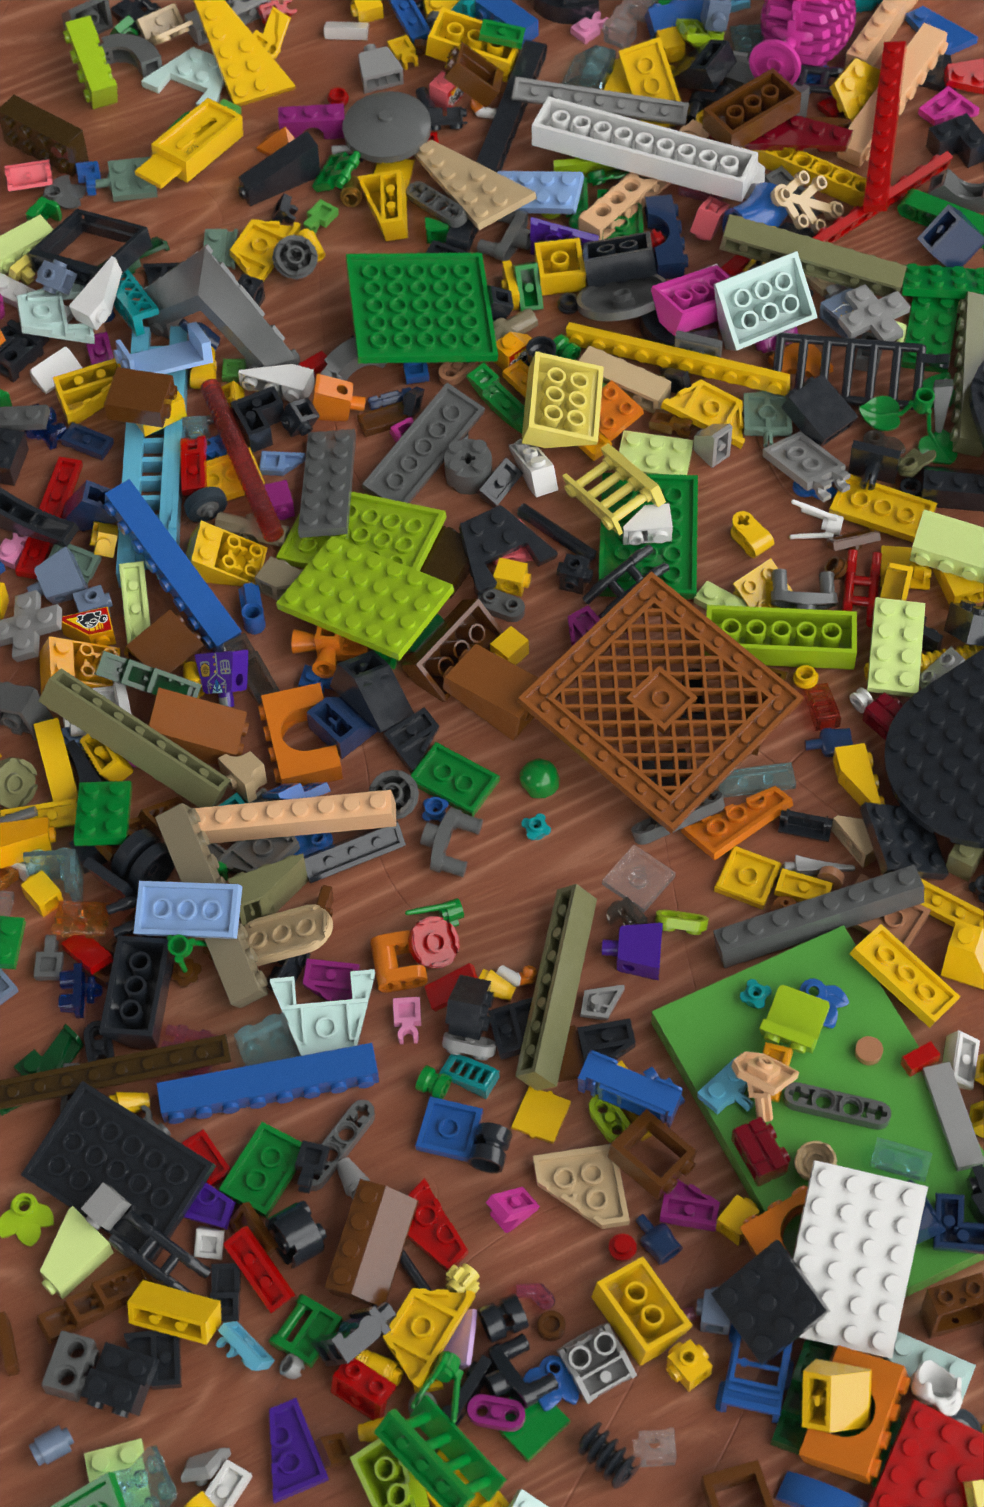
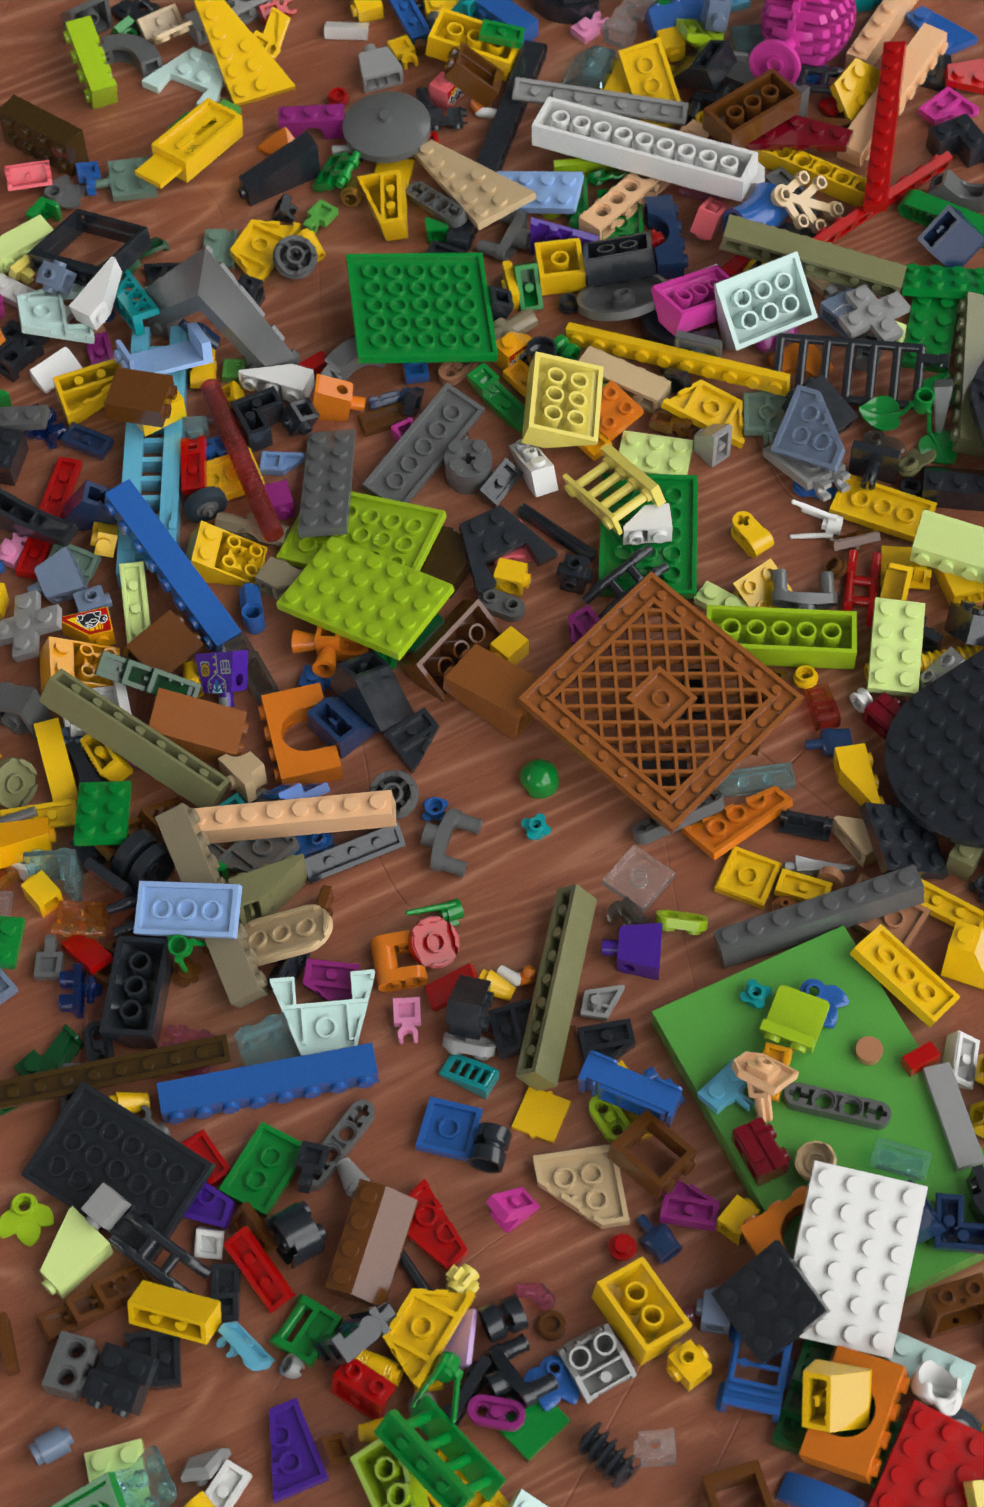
(435, 1083): green wheel -> none
(455, 779): green tile -> none
(809, 432): none -> sand blue plate

